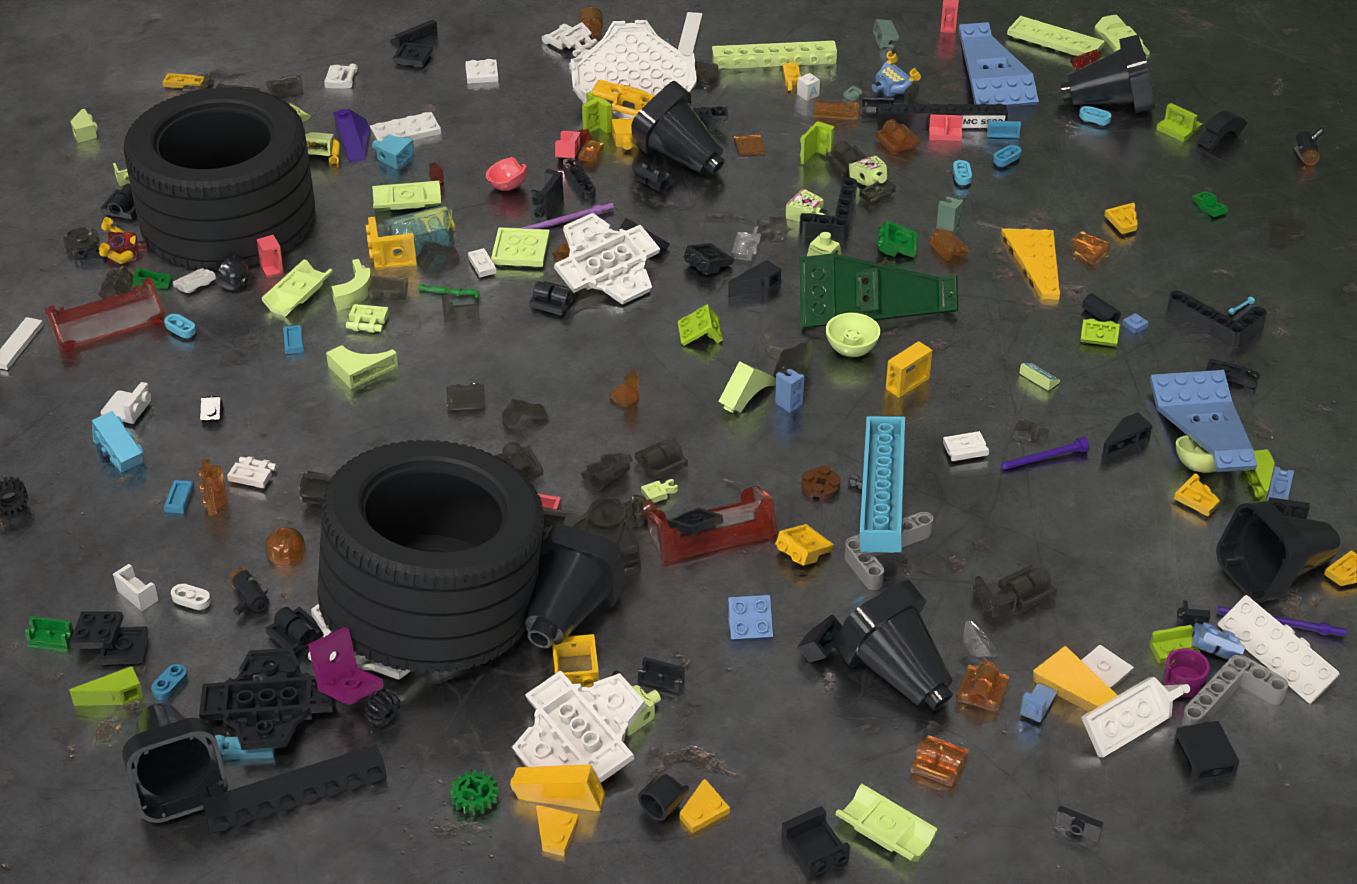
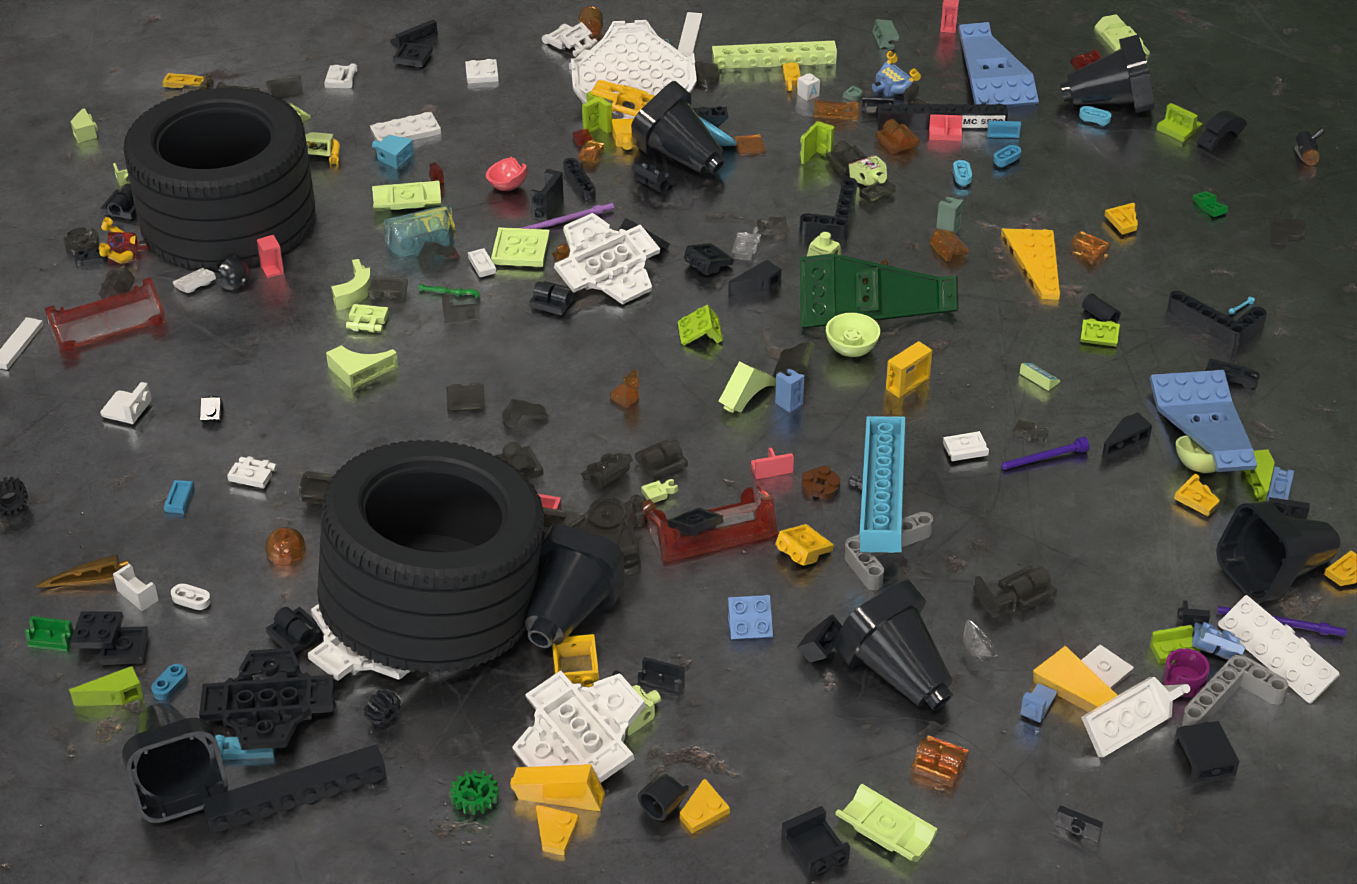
(90, 572): none -> pearl gold piece
(118, 442): medium azure wedge -> none
(156, 277): green slope -> none
(180, 325): medium azure plate -> none
(212, 486): clear orange plate -> none
(251, 591): black piece -> none
(293, 339): dark azure tile -> none
(294, 288): yellowish green piece -> none
(341, 676): magenta bracket -> none
(353, 134): dark purple wedge -> none
(382, 248): yellow bracket -> none
(568, 145): coral panel -> none
(721, 137): none -> medium azure dish
(772, 465): none -> coral panel
(804, 203): yellowish green torso -> none
(896, 239): green plate -> none
(983, 686): clear orange plate -> none
(1053, 37): yellowish green plate -> none
(1135, 323): medium blue plate -> none

